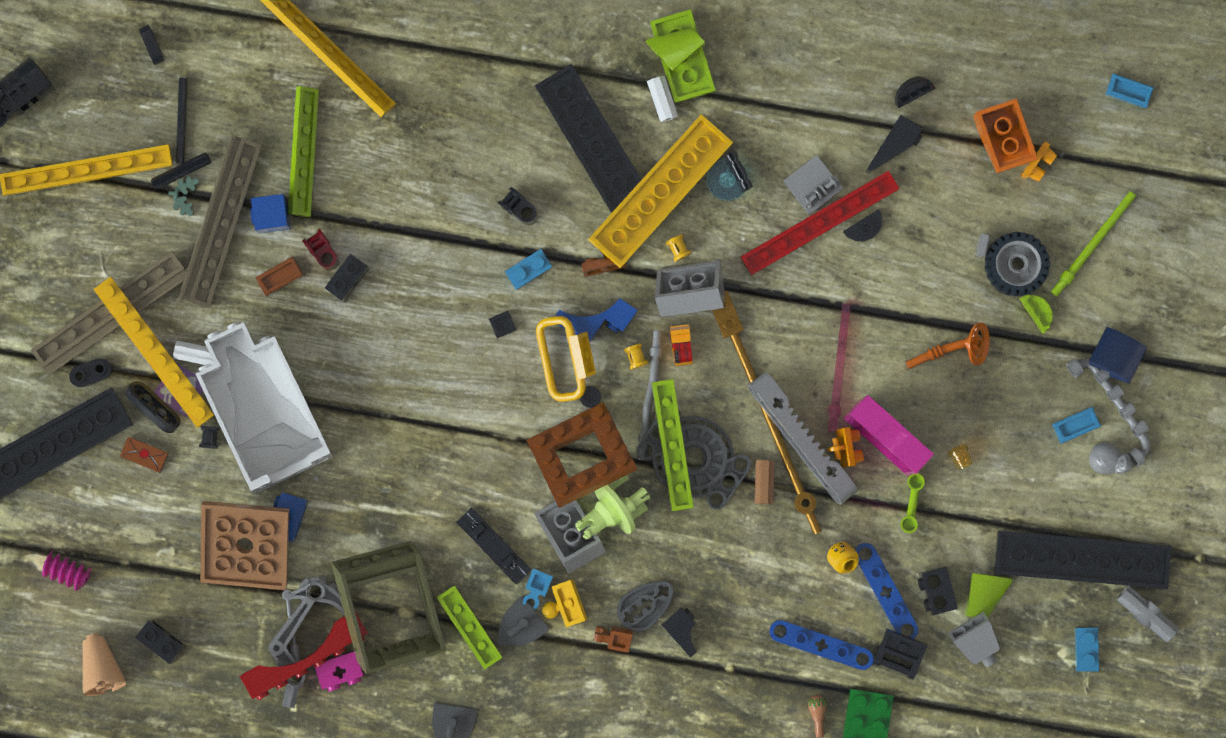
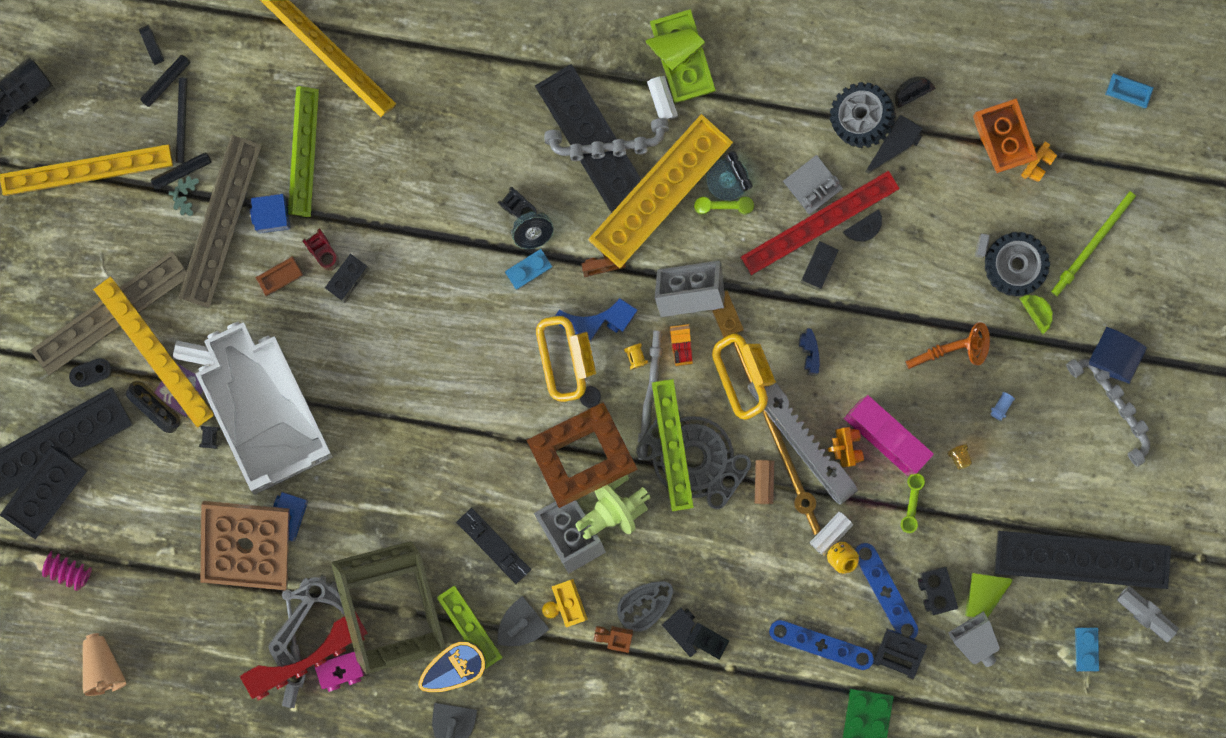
(43, 492): none -> black plate
(144, 454): dark orange tile -> none
(160, 641): black brick -> none
(165, 80): none -> black axle
(453, 668): none -> shield
(502, 324): black tile -> none
(532, 230): none -> tile
(538, 585): dark azure plate -> none
(598, 149): none -> light grey bar
(678, 248): yellow bush -> none
(704, 205): none -> lime bar
(708, 641): none -> black plate
(757, 367): none -> yellow bar
(809, 345): none -> dark blue slope
(817, 707): nougat piece -> none
(819, 266): none -> black brick
(831, 533): none -> white axle
(834, 409): clear pink bar -> none
(870, 128): none -> wheel
(1002, 406): none -> light blue pin
(1076, 425): dark azure tile -> none
(1108, 459): light grey hair -> none

